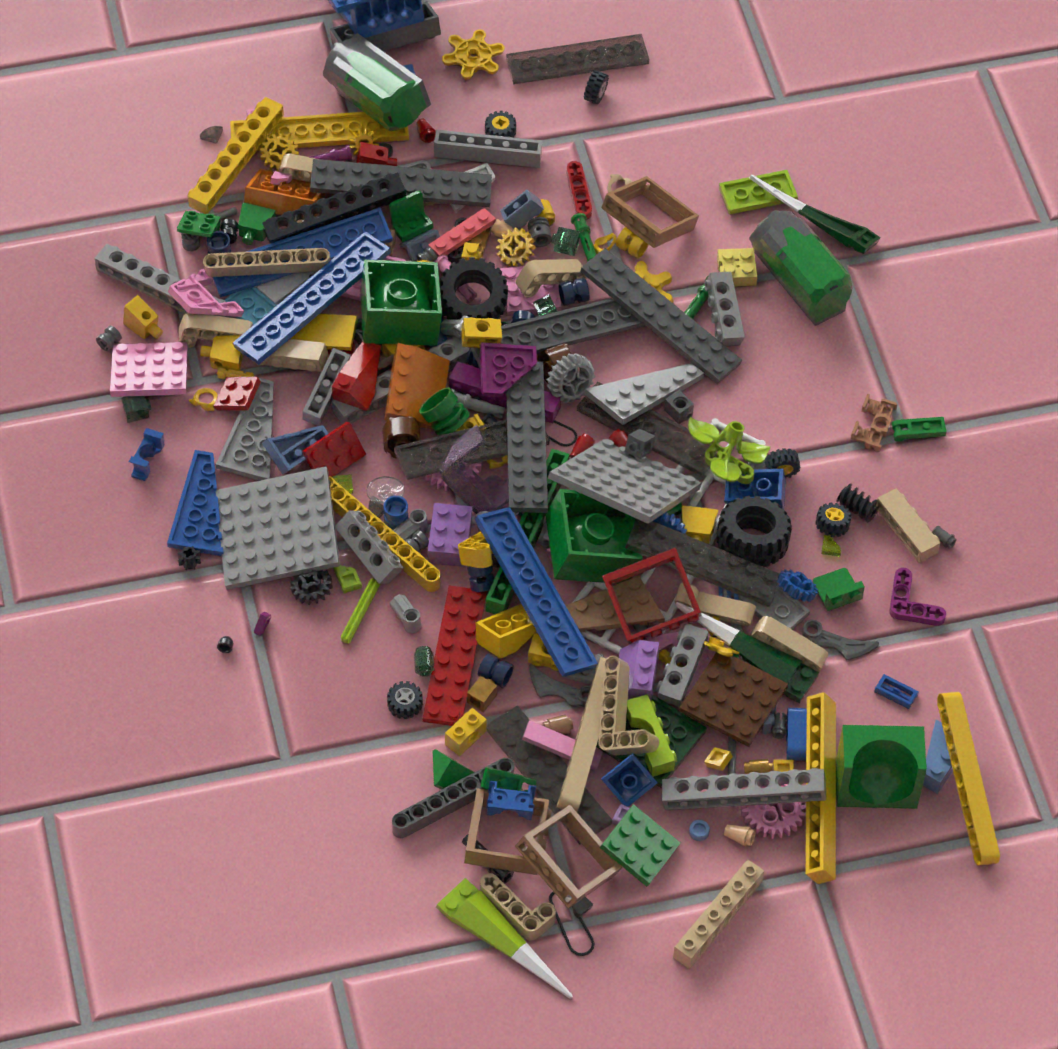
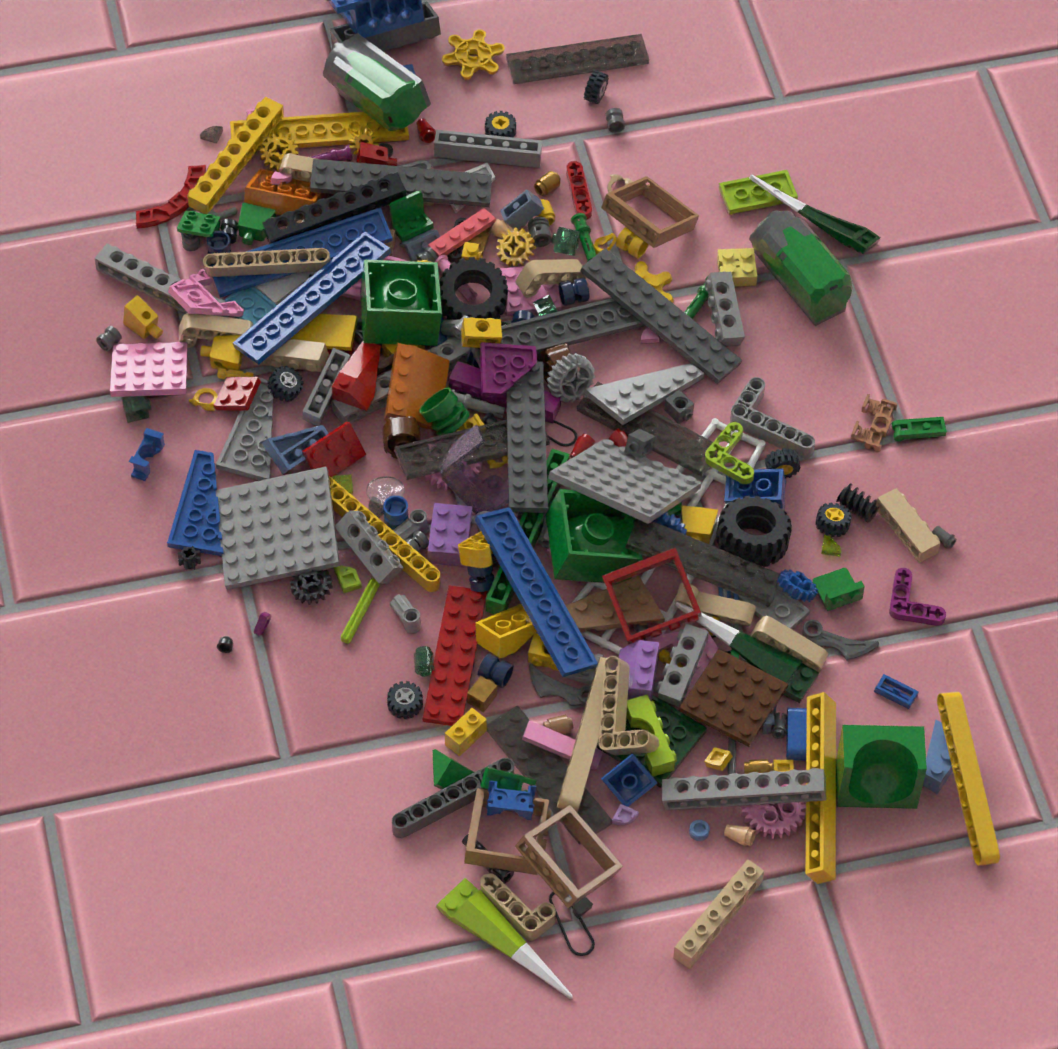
(175, 205): none -> red tile
(285, 383): none -> black wheel
(547, 183): none -> pearl gold brick
(615, 120): none -> dark grey wheel
(640, 845): green plate -> none
(649, 336): none -> bright pink tile
(718, 646): yellow plate -> none
(750, 452): lime plant -> none
(767, 427): none -> light grey beam

